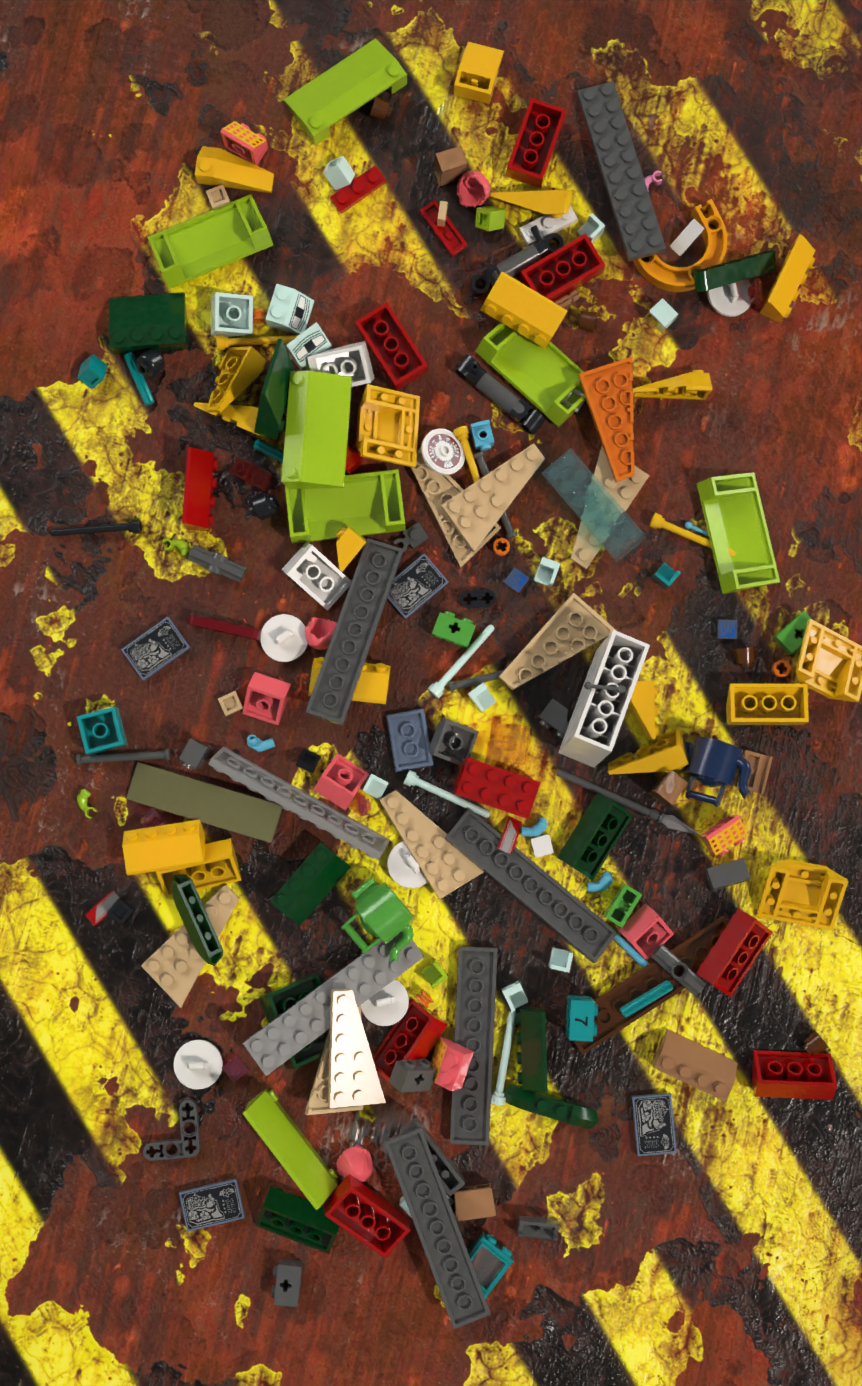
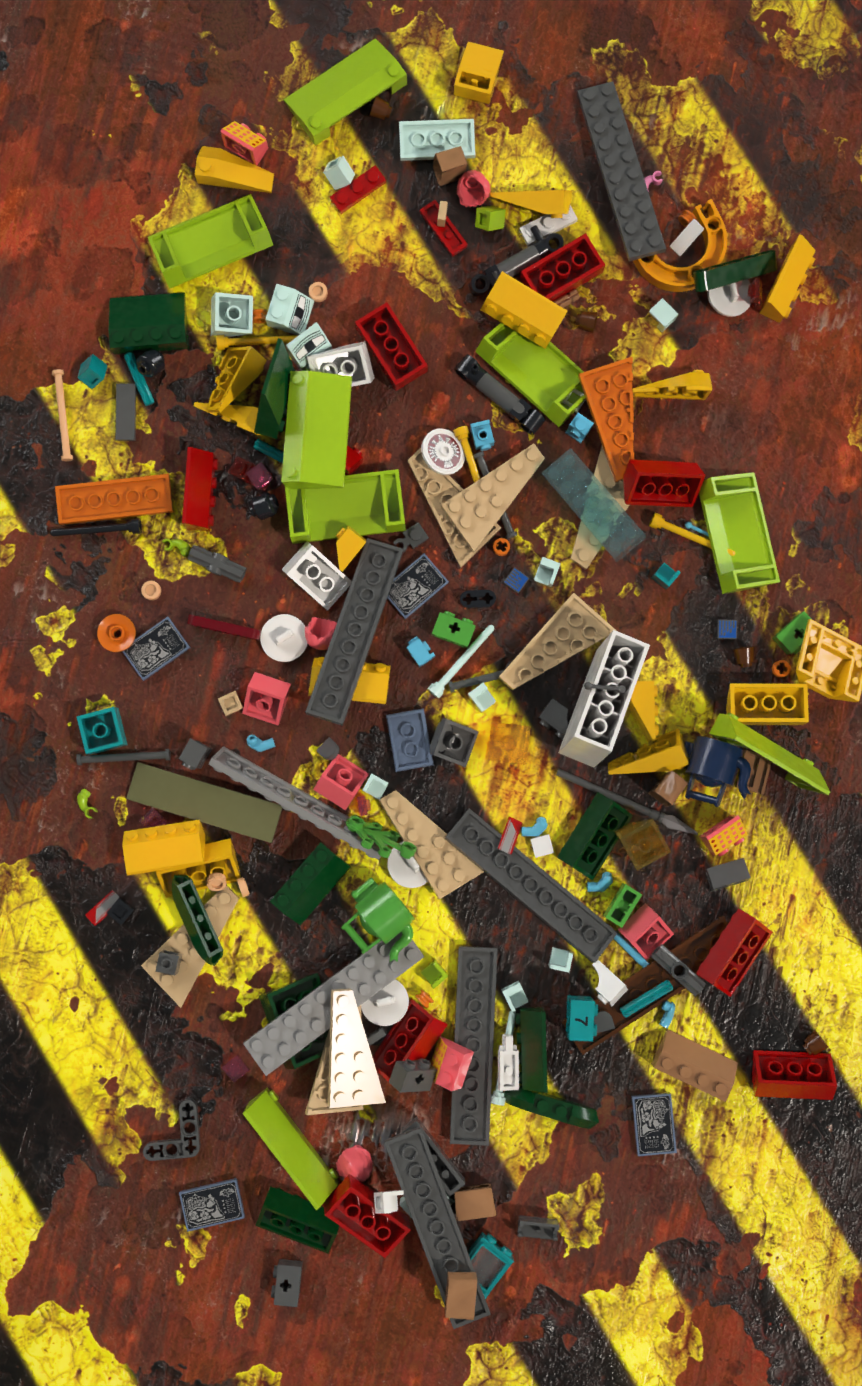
(62, 415): none -> light nougat bar
(107, 630): none -> orange dish
(114, 499): none -> orange plate
(125, 412): none -> dark grey tile
(151, 590): none -> light nougat tile
(168, 962): none -> dark grey brick
(198, 1064): white shield -> none
(216, 881): none -> light nougat tile
(217, 196): tan tile -> none
(243, 887): none -> light nougat tile
(259, 475): none -> clear pink plate
(308, 760): black plate -> none
(318, 292): none -> light nougat tile
(329, 749): none -> dark grey tile
(376, 1035): none -> dark grey tile
(381, 838): none -> bright green plant
(386, 1201): none -> white panel
(388, 426): yellow slope -> none
(413, 779): light aqua piece -> none
(420, 651): none -> medium azure brick
(424, 138): none -> light aqua plate
(460, 1295): none -> medium nougat piece
(496, 787): red brick -> none
(508, 1064): none -> white hinge
(536, 143): red brick -> none
(579, 427): none -> medium azure brick
(593, 228): light aqua panel -> none
(604, 1021): none -> dark grey tile
(610, 987): none -> white arch
(642, 842): none -> clear yellow slope
(662, 483): none -> red slope
(669, 1008): none -> medium azure arm
(686, 218): none -> orange bush
(800, 771): none -> lime slope
(802, 894): yellow slope -> none

